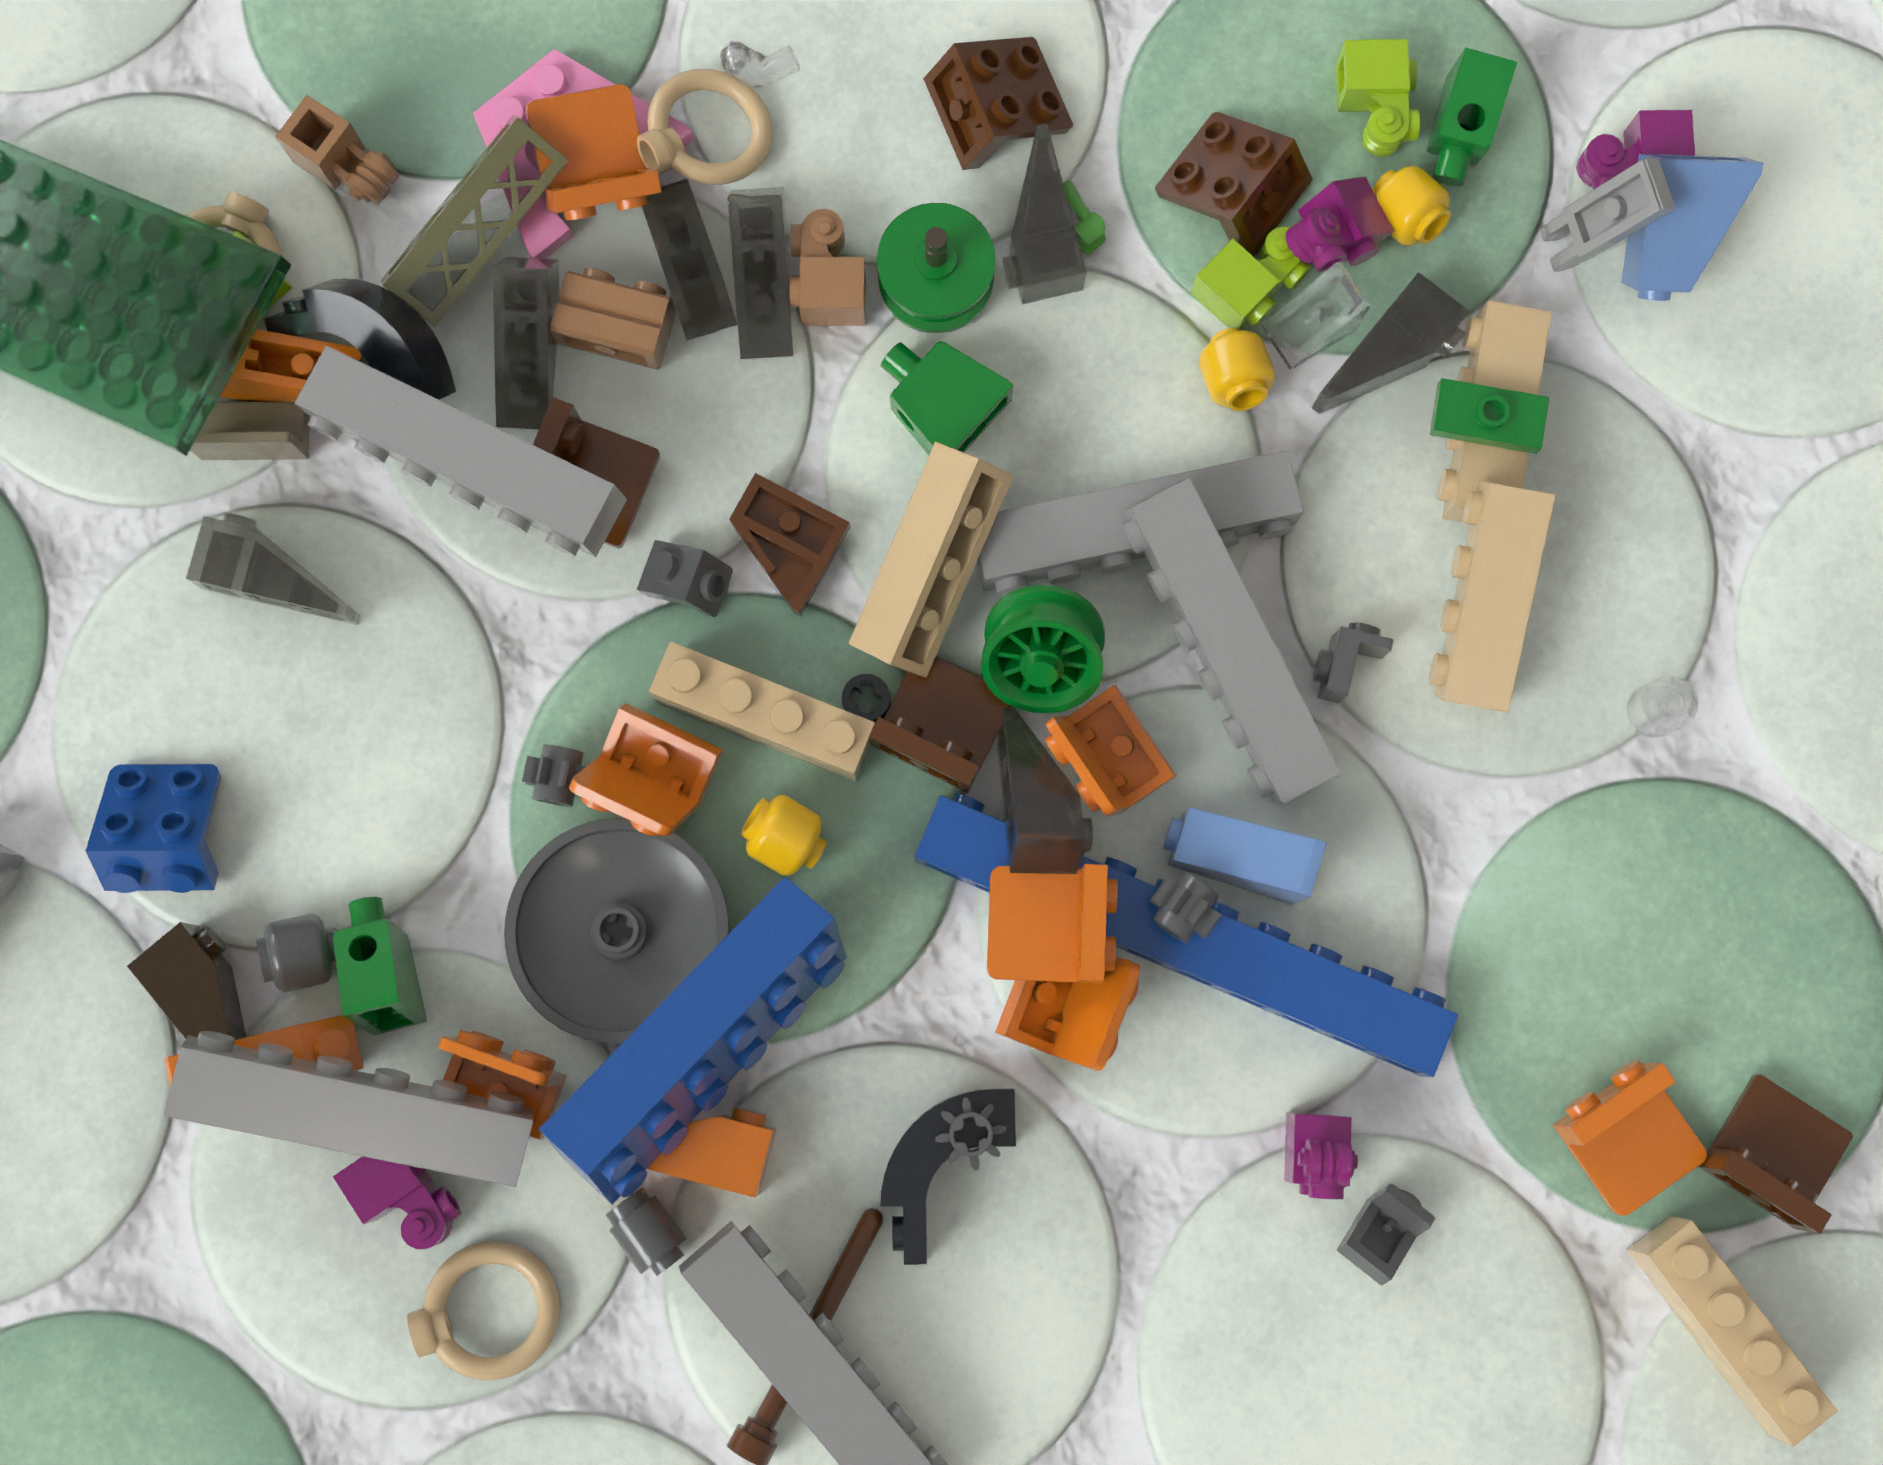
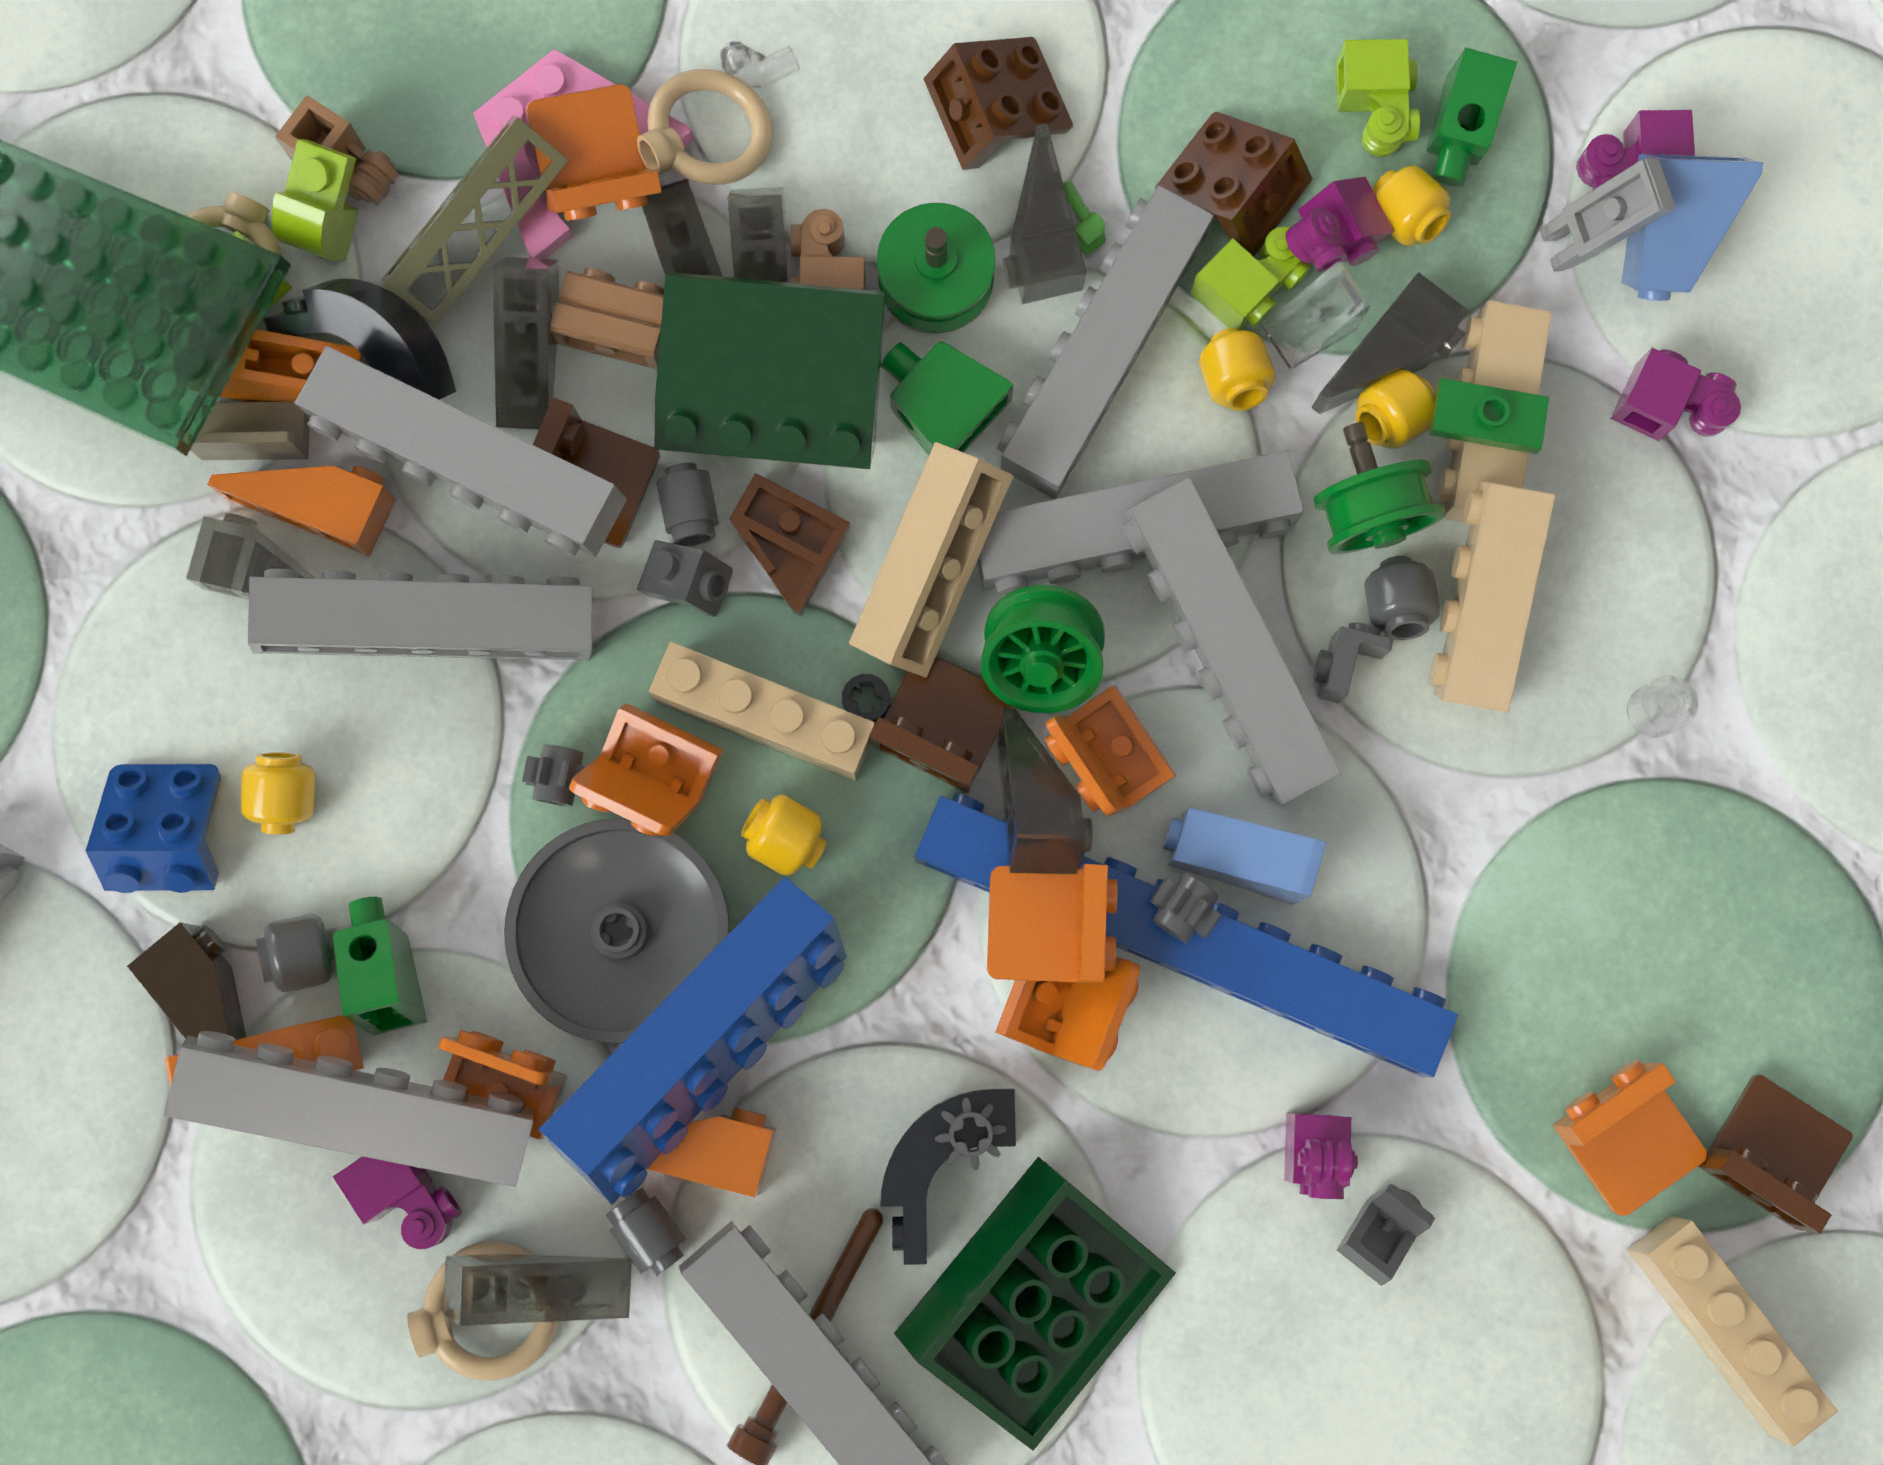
(278, 792): none -> yellow head
(313, 206): none -> lime brick
(319, 500): none -> orange slope
(419, 616): none -> light grey brick
(535, 1288): none -> clear smoke slope
(688, 504): none -> dark grey brick
(769, 370): none -> dark green slope
(1033, 1304): none -> dark green slope
(1105, 341): none -> light grey brick
(1379, 502): none -> green wheel
(1396, 409): none -> yellow head
(1402, 598): none -> dark grey head
(1667, 386): none -> magenta brick

